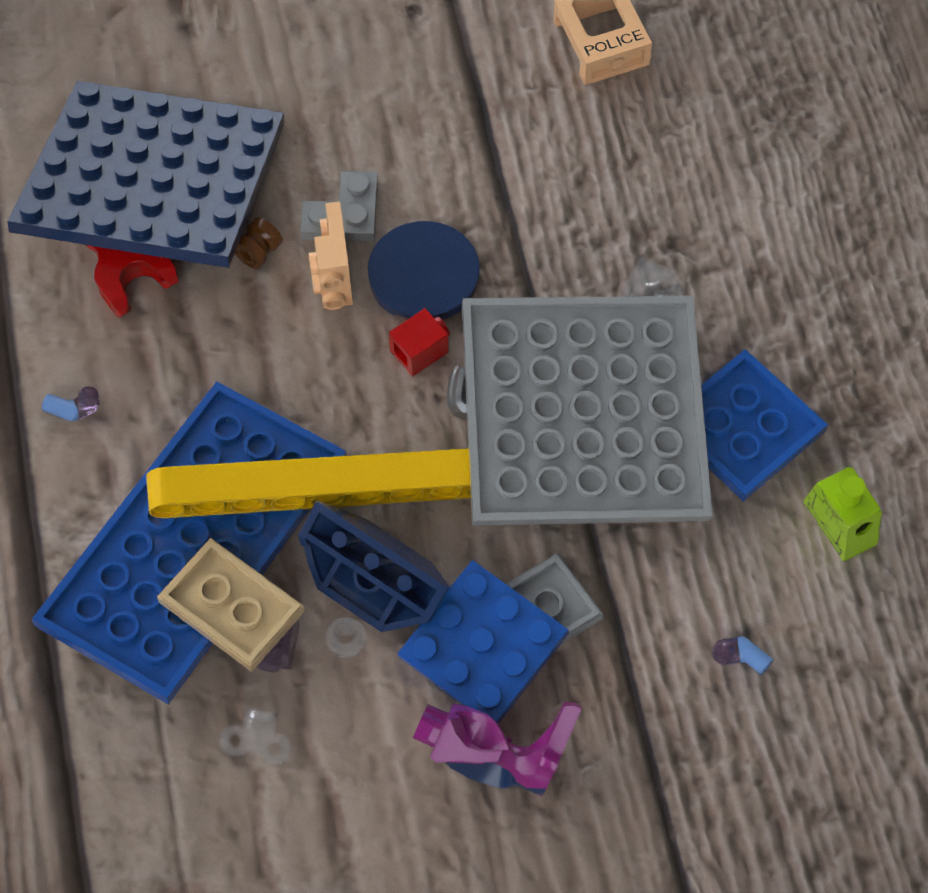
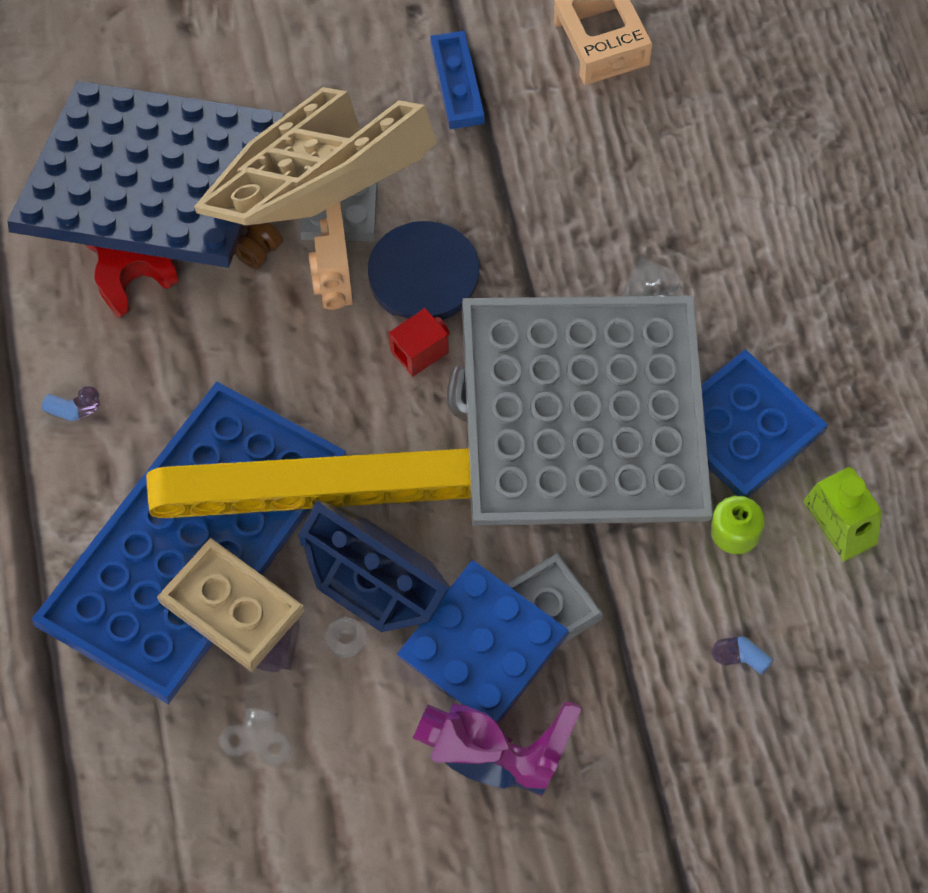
(314, 160): none -> tan wedge
(457, 80): none -> blue plate
(737, 524): none -> lime head

